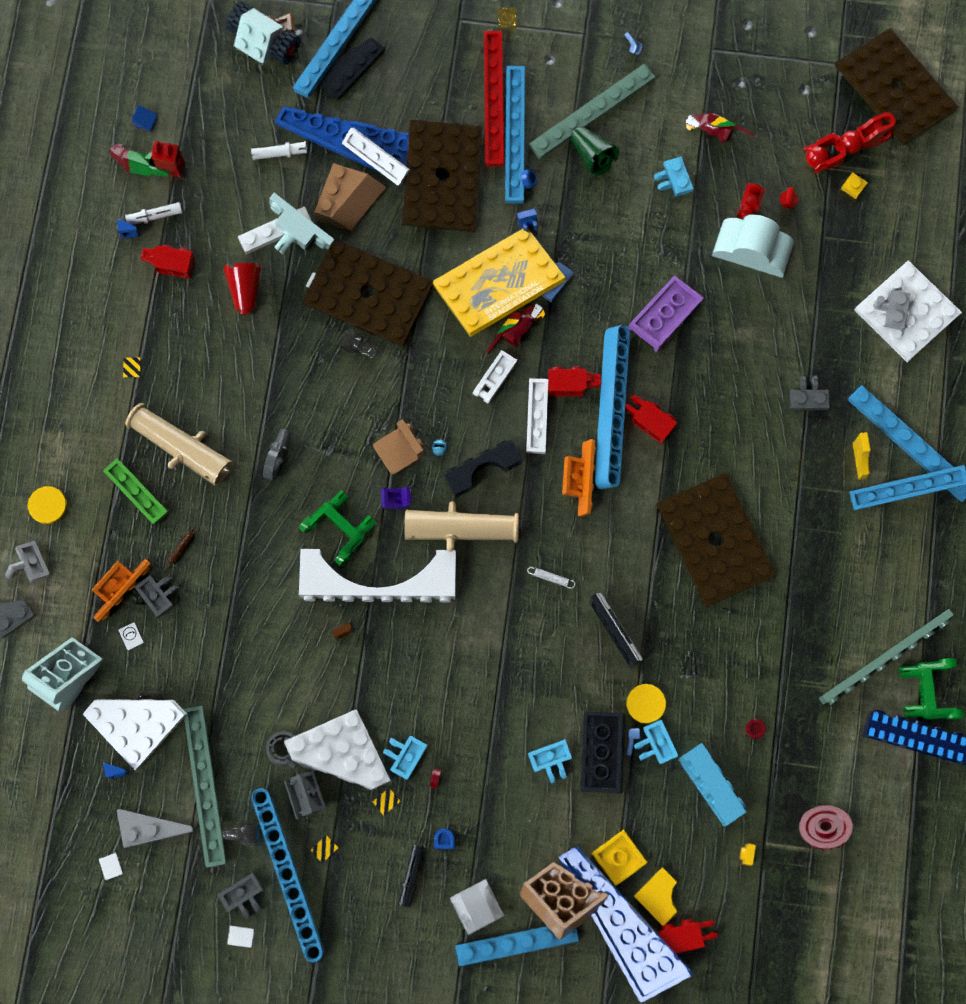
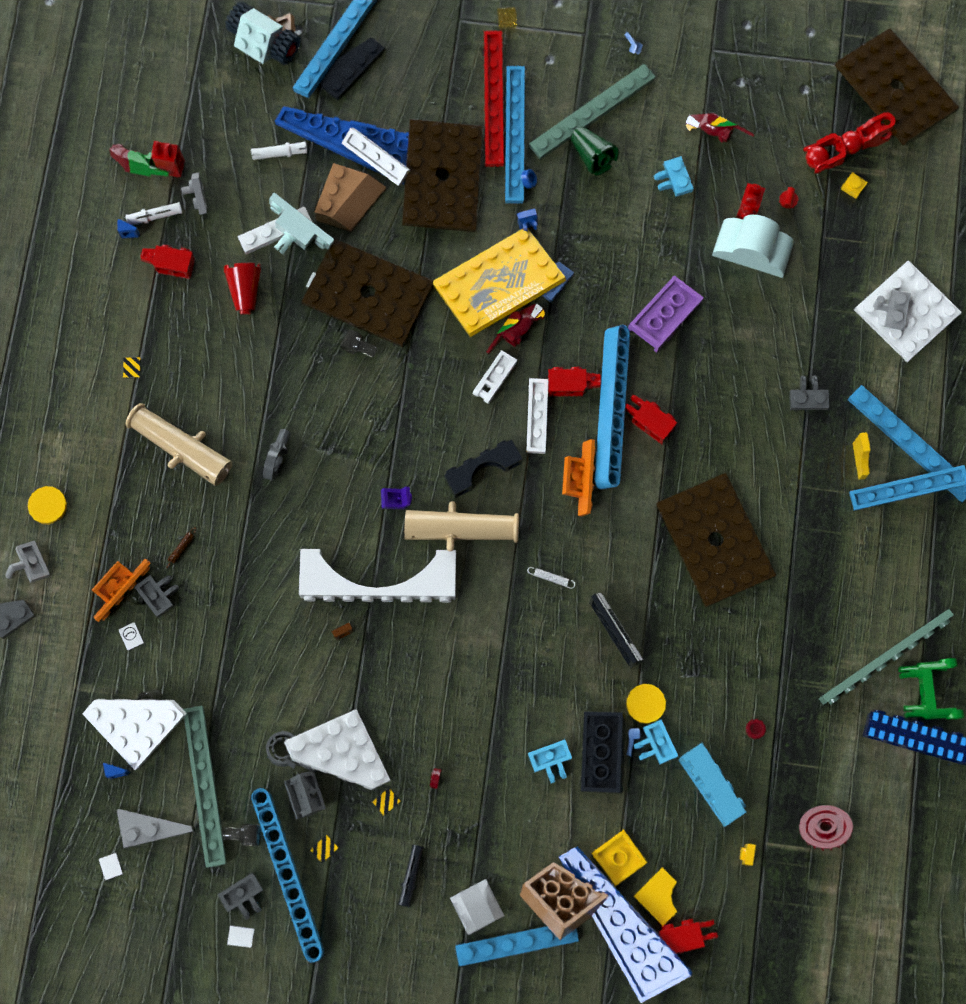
(62, 674): light aqua brick -> none
(135, 491): bright green plate -> none
(144, 118): blue slope -> none
(195, 186): none -> light grey plate
(330, 510): green connector -> none
(399, 448): medium nougat bracket -> none
(408, 757): medium azure hinge -> none
(439, 450): medium azure hinge -> none
(444, 839): blue tile -> none

